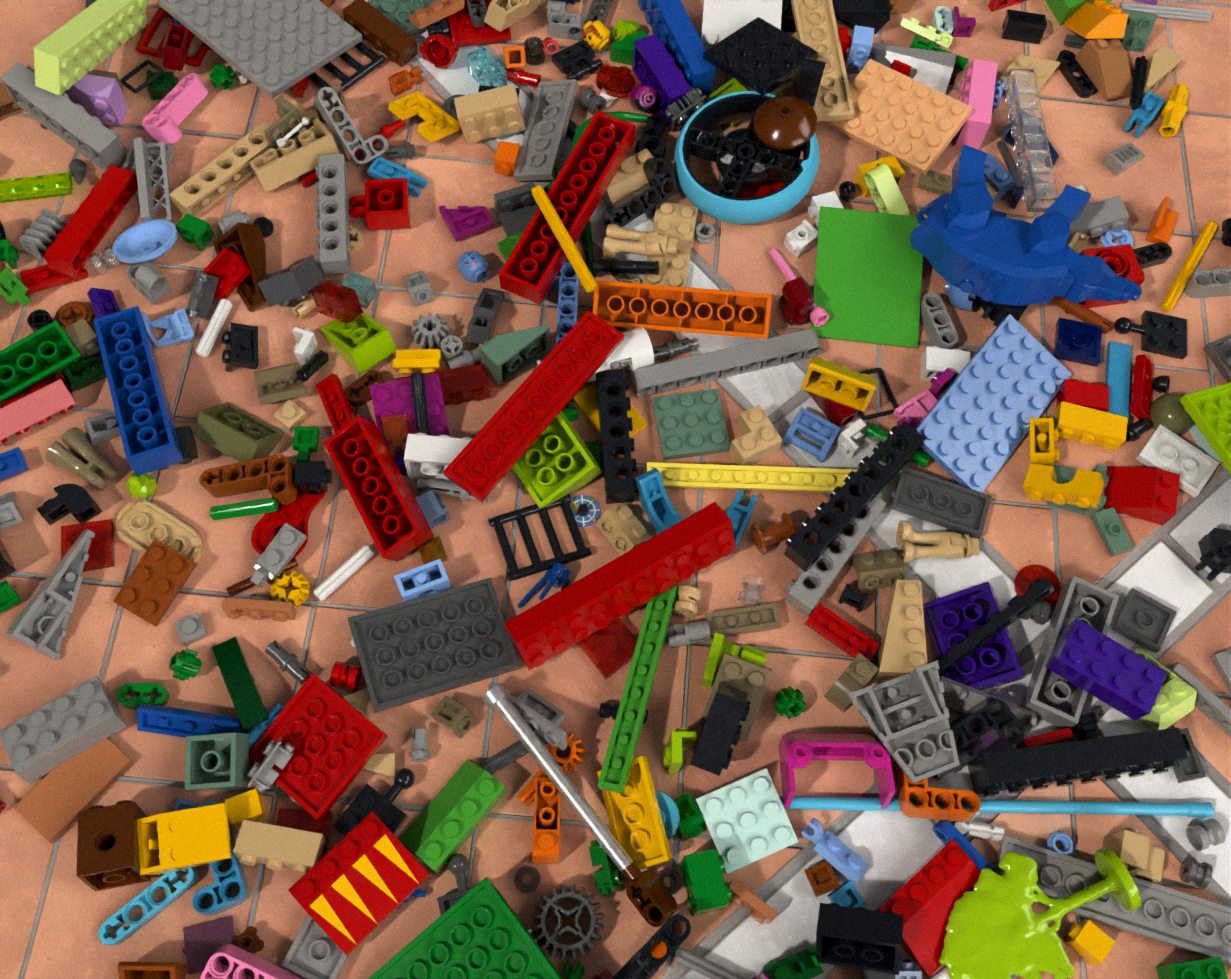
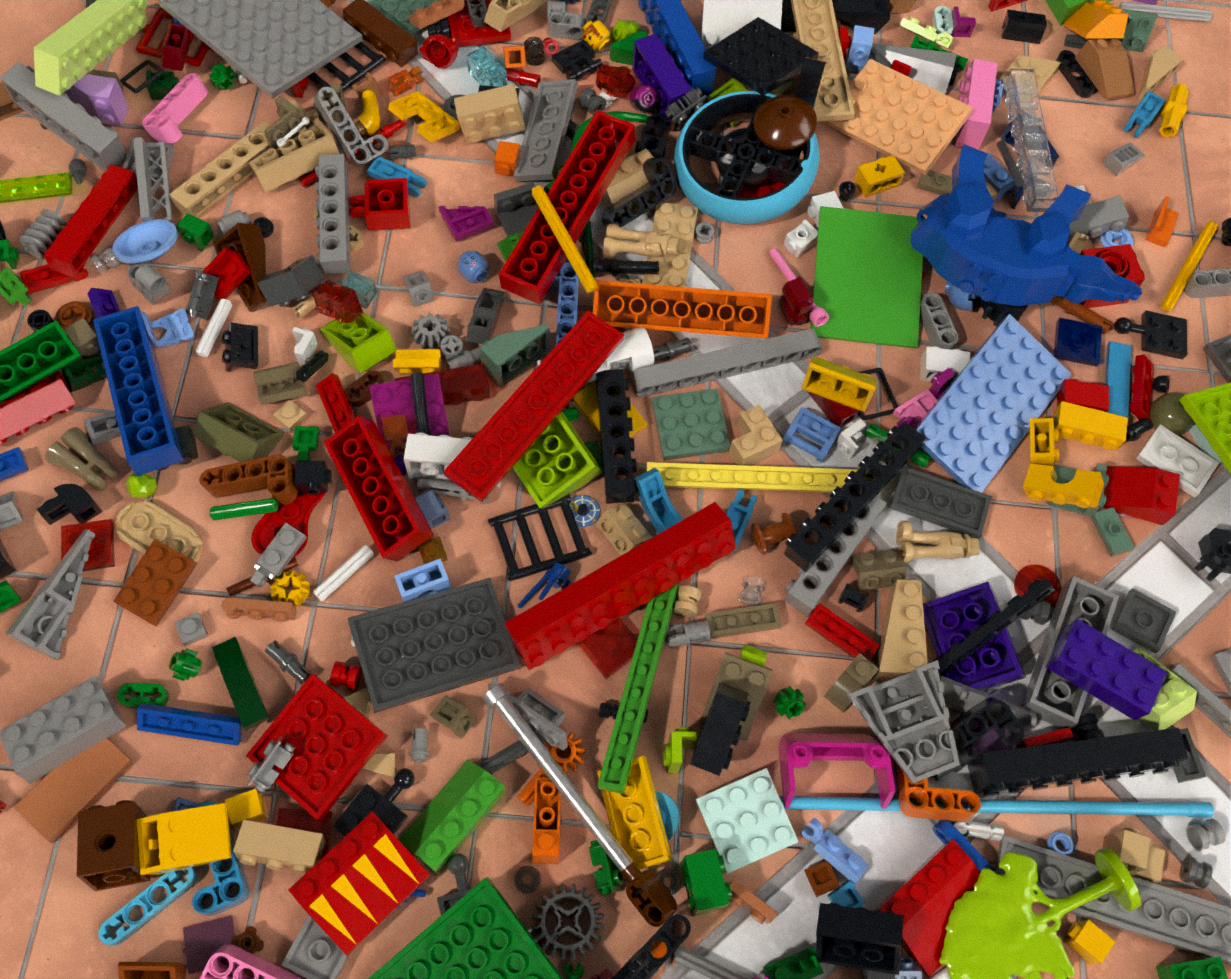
(216, 761): sand green brick -> none
(258, 730): dark azure axle -> none
(370, 118): none -> yellow piece
(691, 818): green bracket -> none
(715, 656): lime panel -> none
(885, 191): yellowish green beam -> none
(1138, 83): black axle -> none
(1149, 252): black beam -> none

